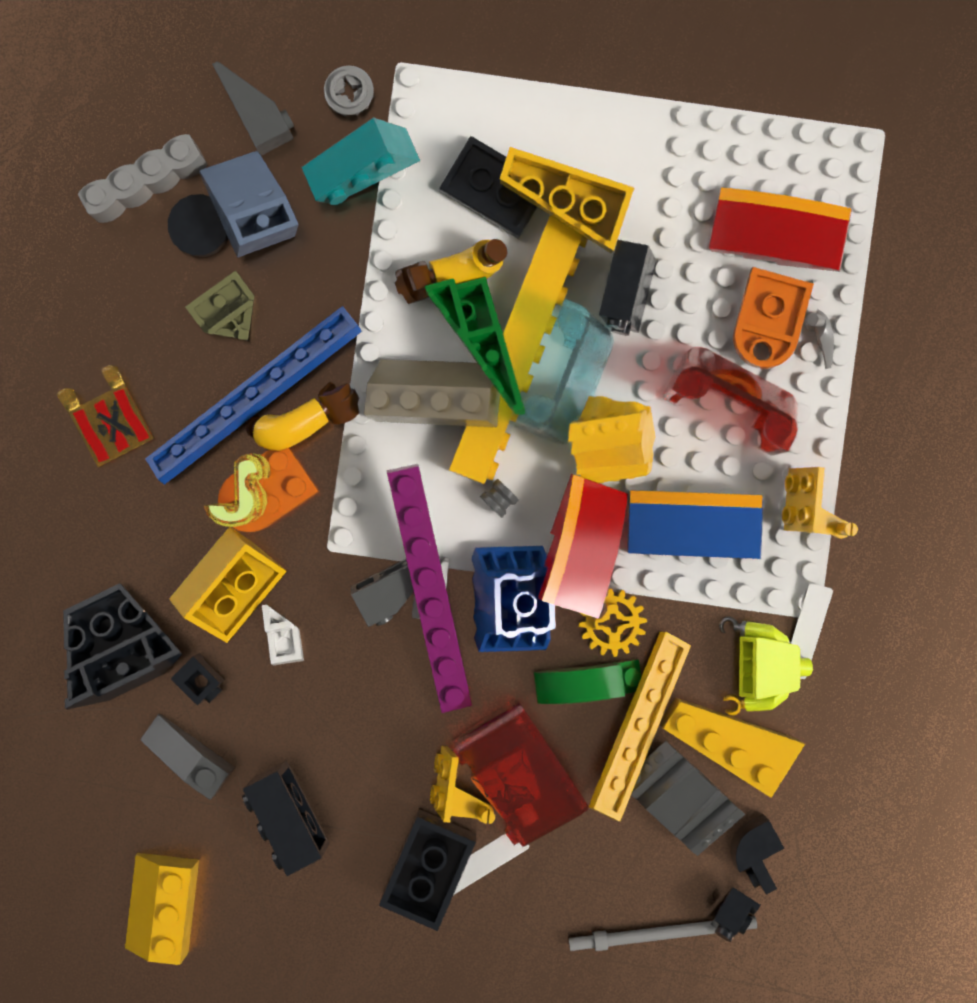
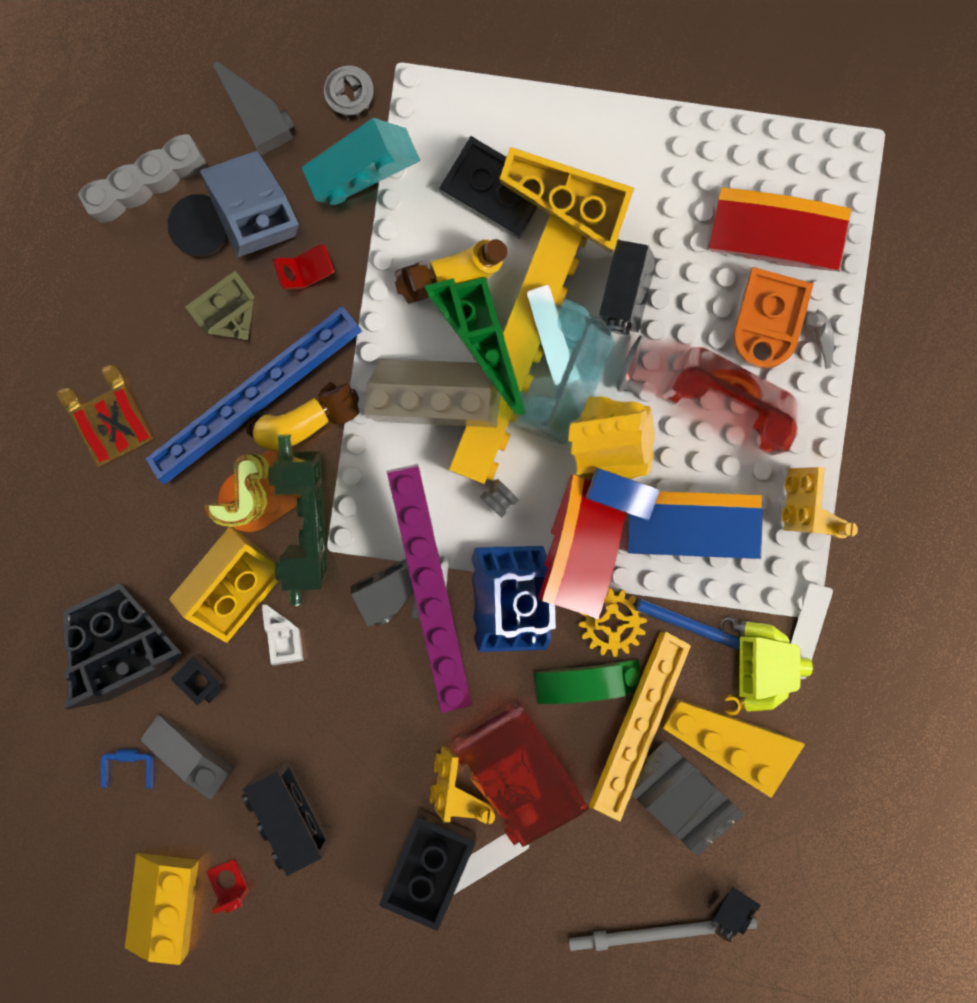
(127, 755): none -> blue piece
(228, 898): none -> red bracket
(302, 564): none -> clear green brick
(305, 268): none -> red bracket
(549, 332): none -> white sticker
(622, 493): none -> blue slope
(625, 379): none -> light grey bar
(688, 624): none -> blue bar
(750, 846): black brick -> none

